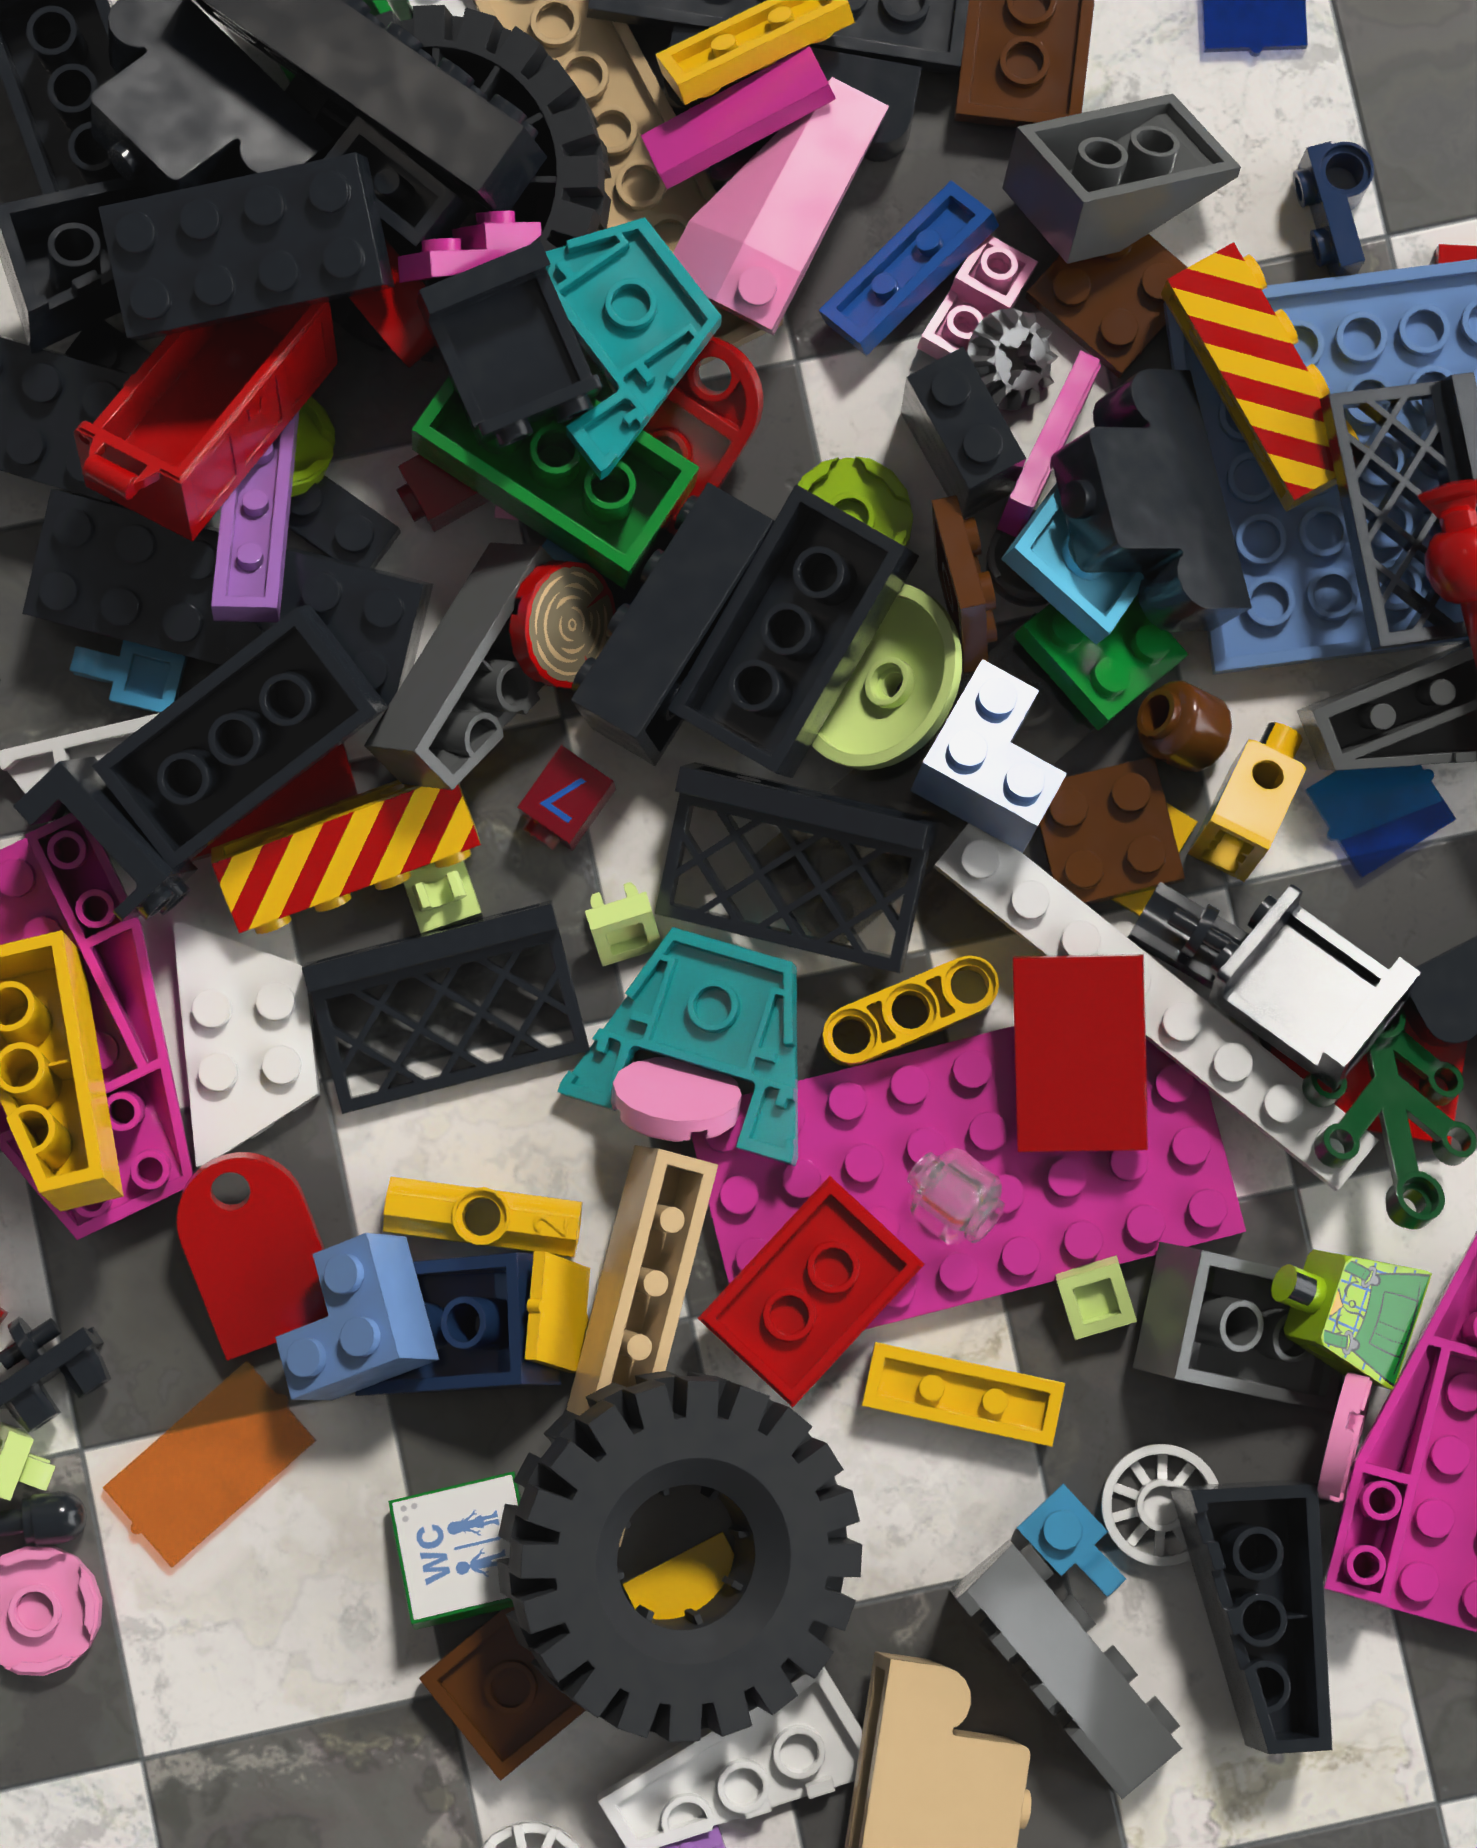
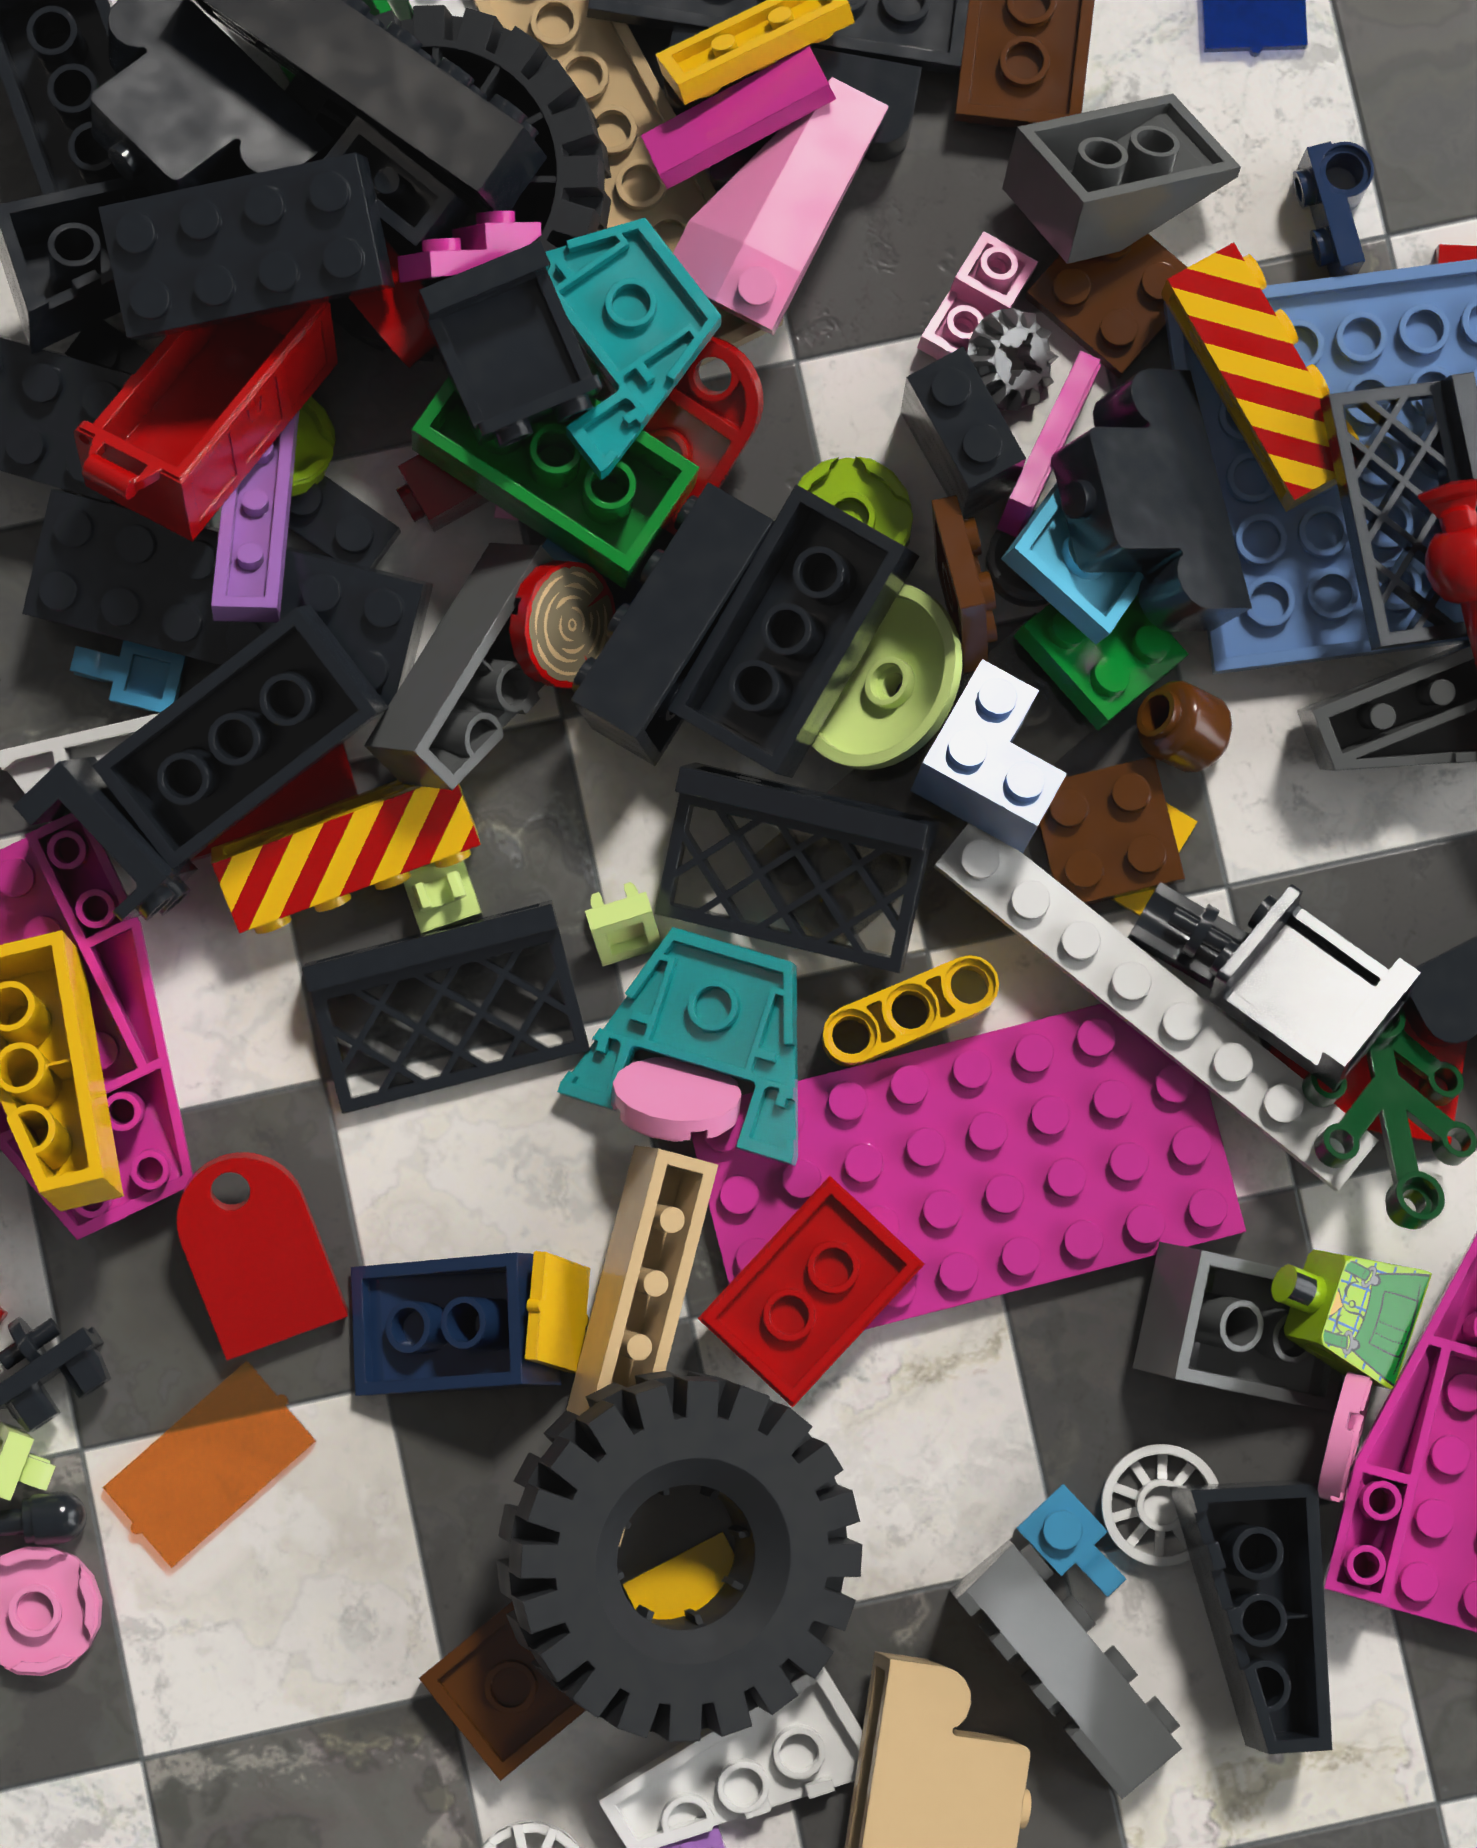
(243, 1039): white wing -> none
(372, 1325): medium blue brick -> none
(440, 1213): yellow piece -> none
(452, 1549): white tile -> none
(565, 800): dark red brick -> none
(908, 267): blue plate -> none
(955, 1196): clear head -> none
(963, 1394): yellow plate -> none
(1080, 1053): red tile -> none
(1096, 1297): yellowish green plate -> none
(1251, 803): yellow torso -> none
(1379, 812): clear blue piece -> none

